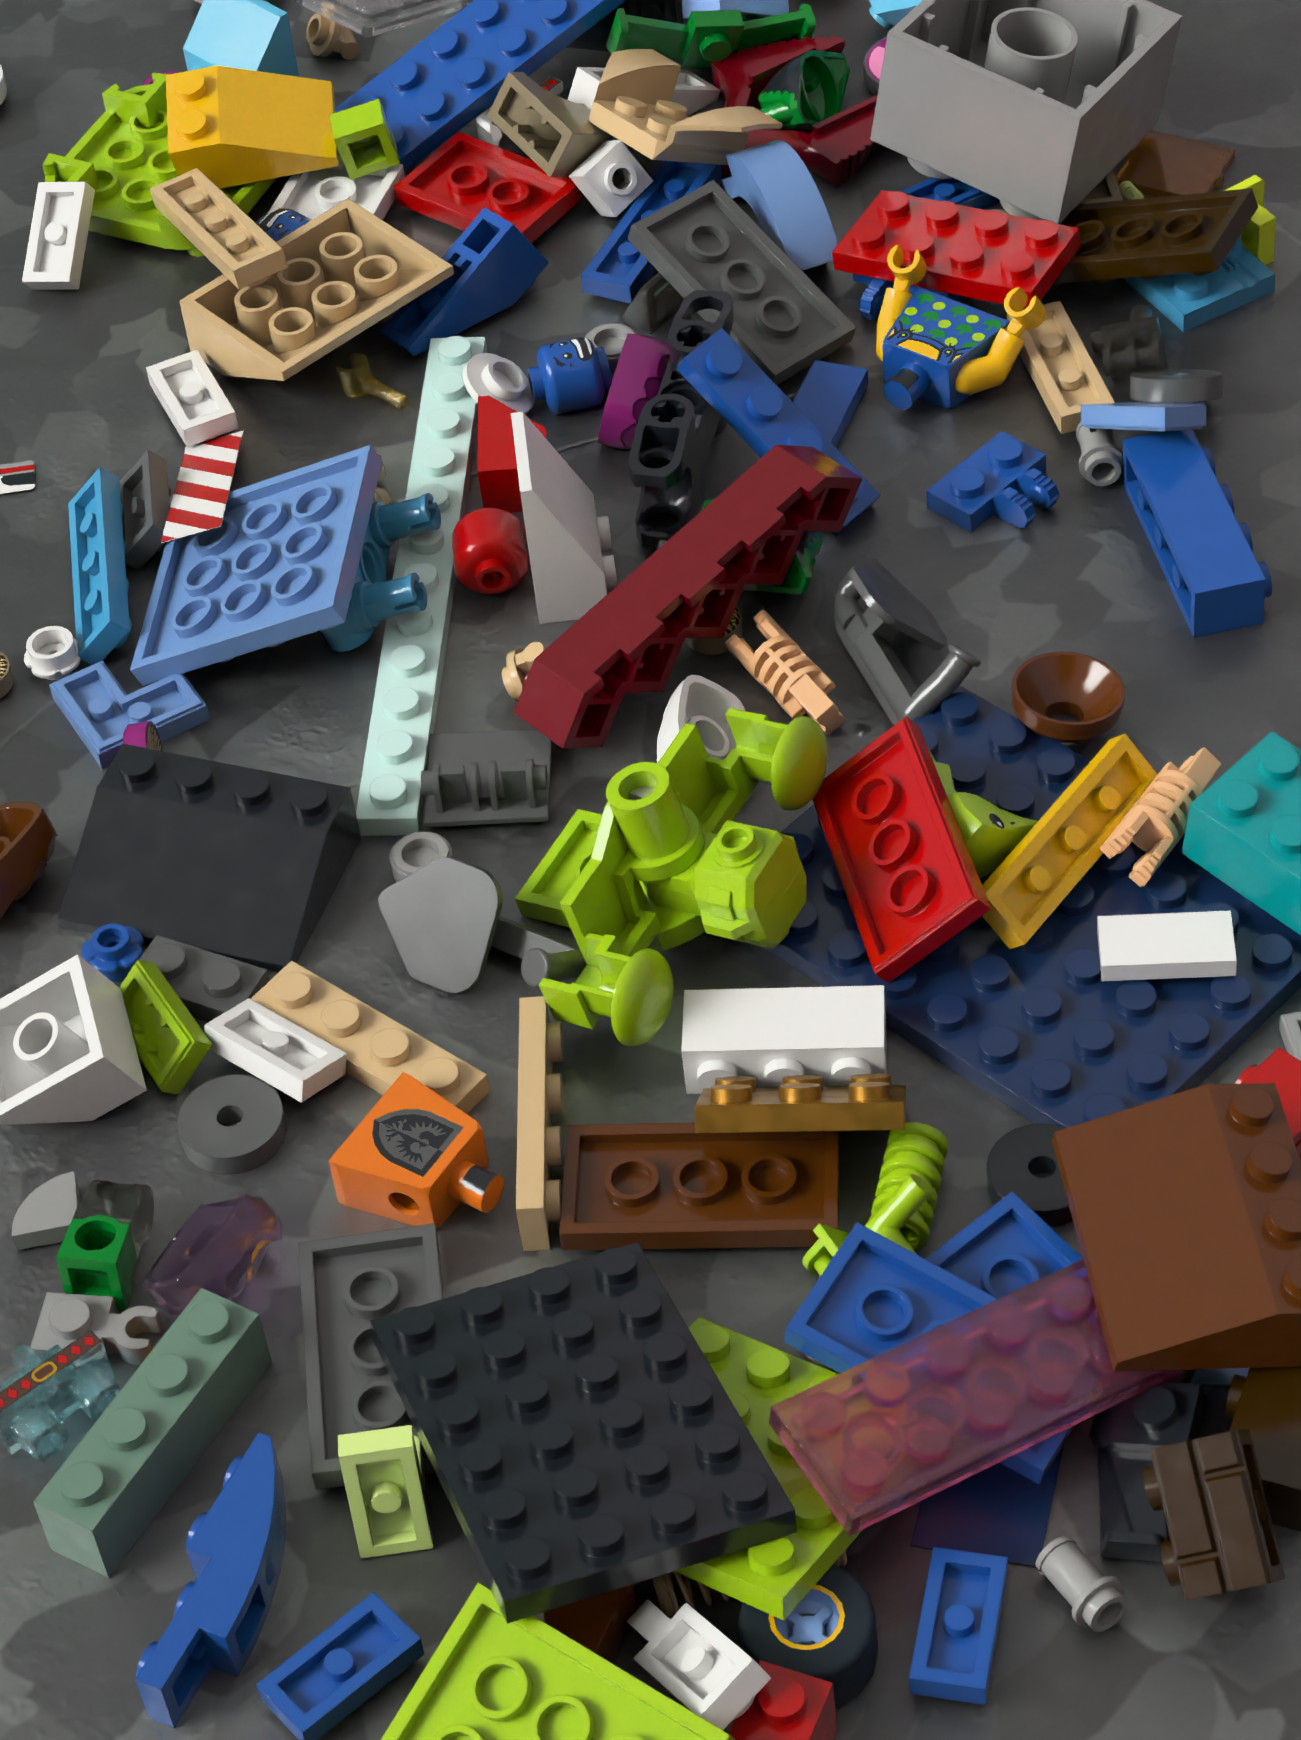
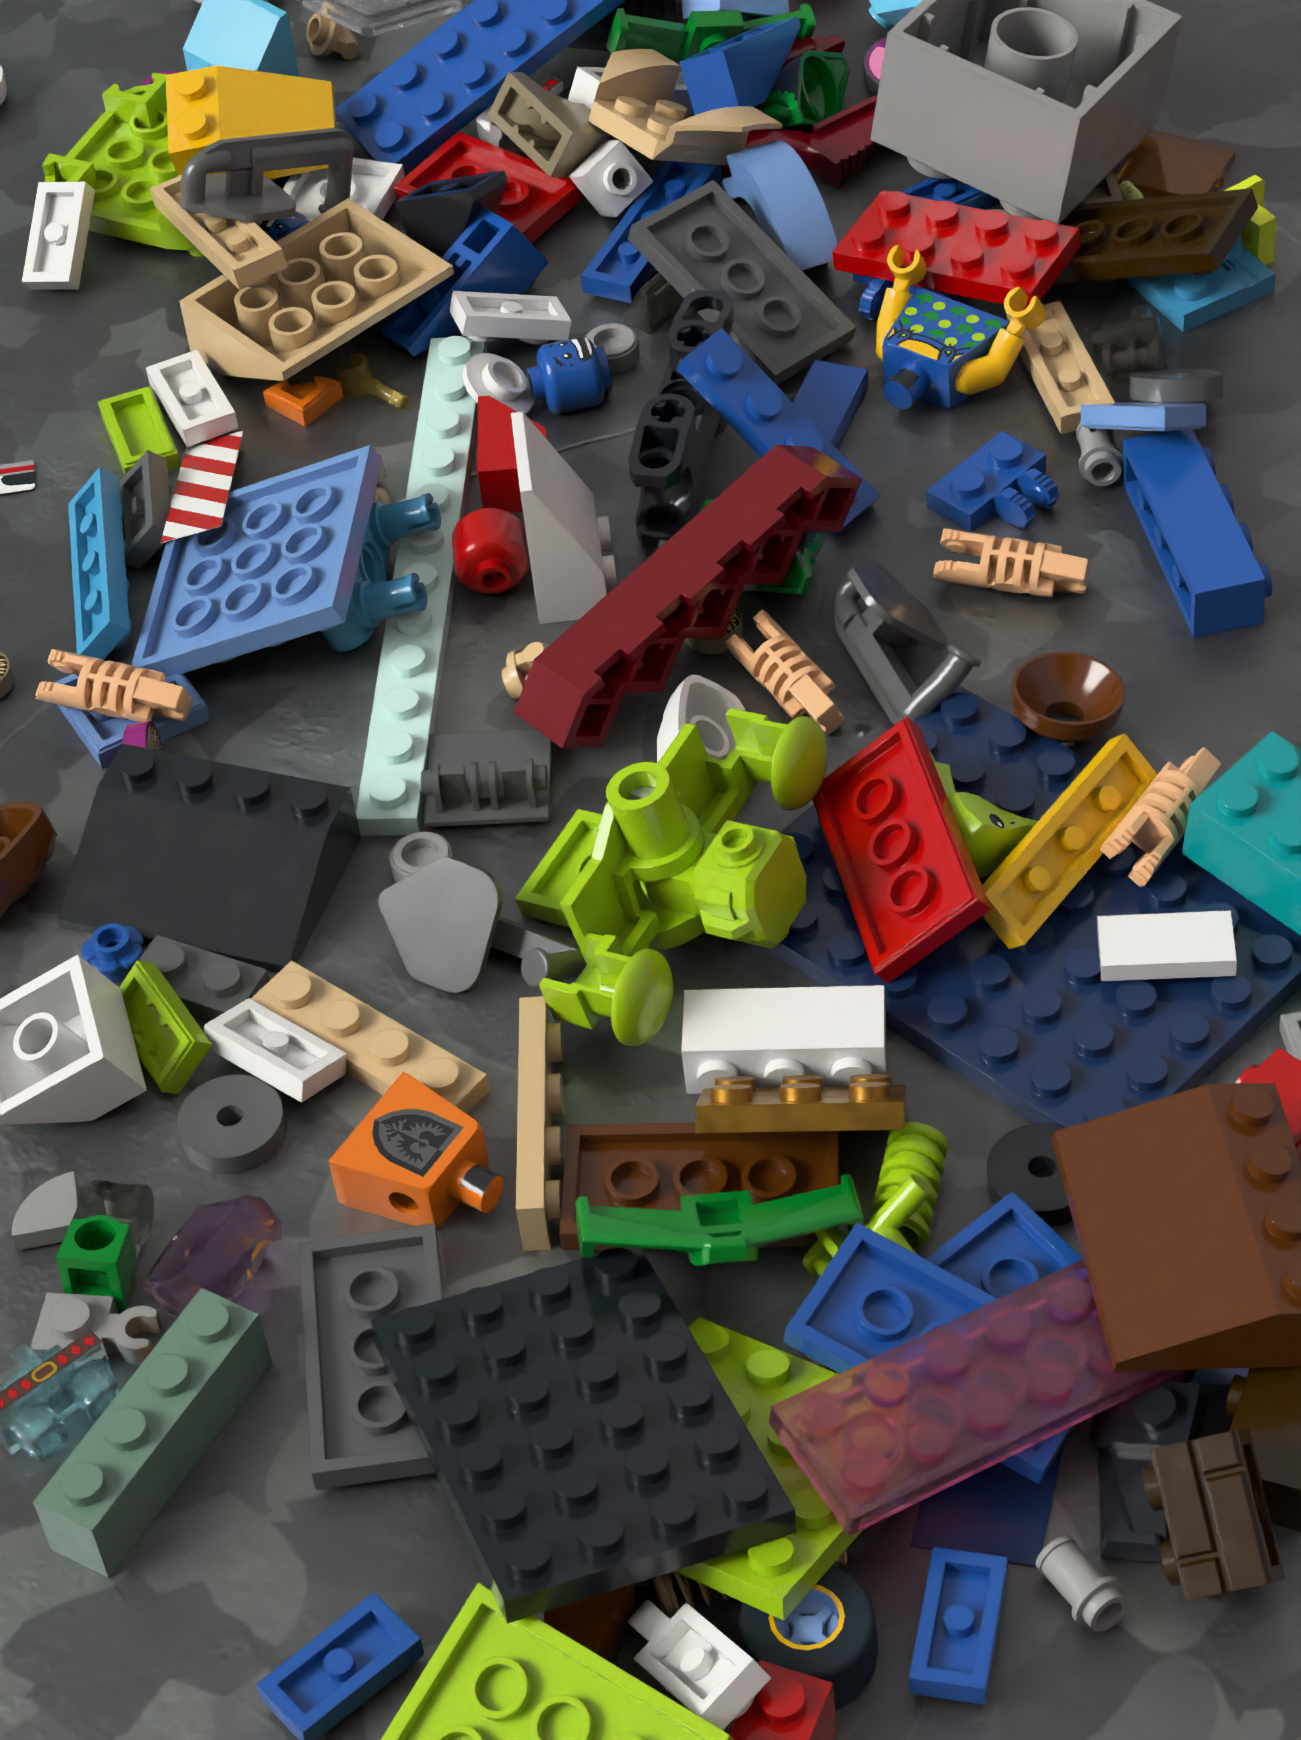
(51, 653): white plate -> none
(114, 689): none -> light nougat hinge
(137, 426): none -> lime tile
(236, 1569): blue slope -> none
(244, 190): none -> dark grey piece
(304, 400): none -> orange tile
(364, 139): lime plate -> none
(386, 1490): yellowish green slope -> none
(445, 208): none -> black slope
(509, 316): none -> white plate
(633, 385): magenta piece -> none
(718, 1225): none -> green plate
(740, 68): none -> blue slope
(1011, 565): none -> light nougat hinge

